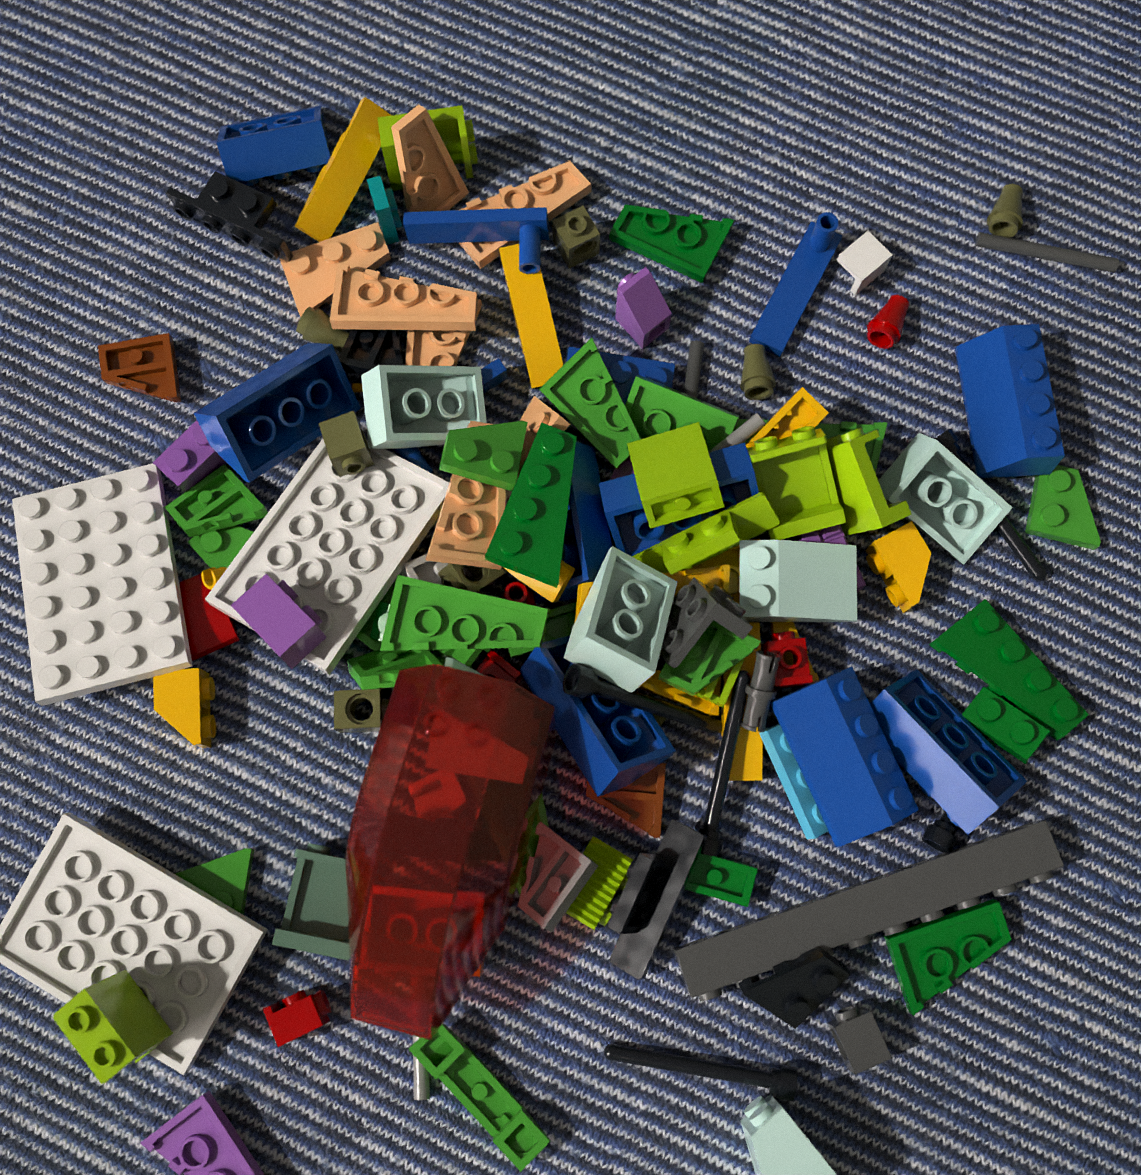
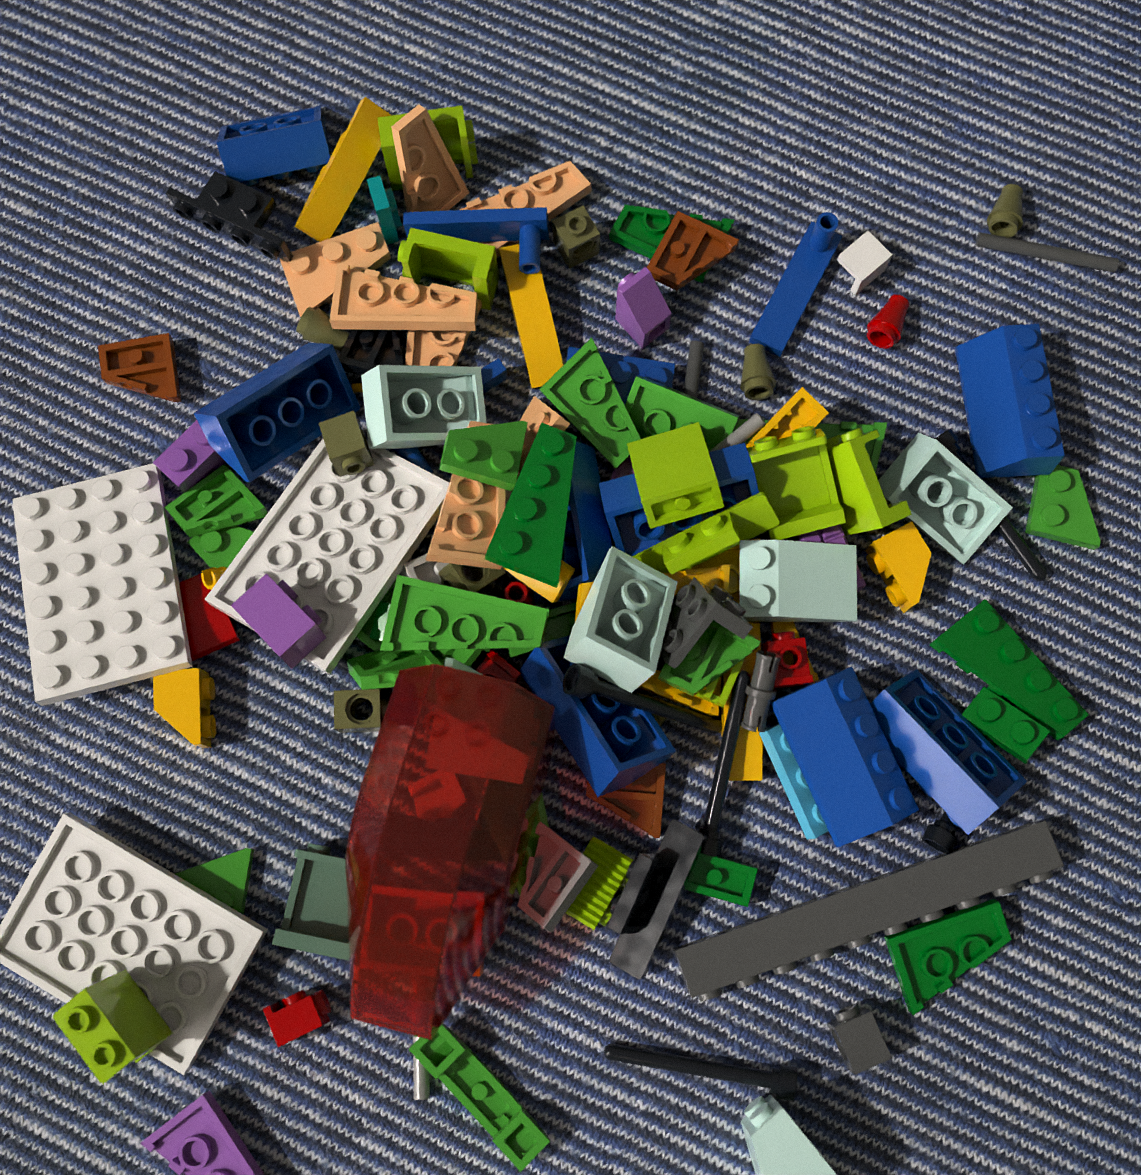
(451, 260): none -> lime panel
(688, 251): none -> dark orange wing
(797, 985): black wing -> none

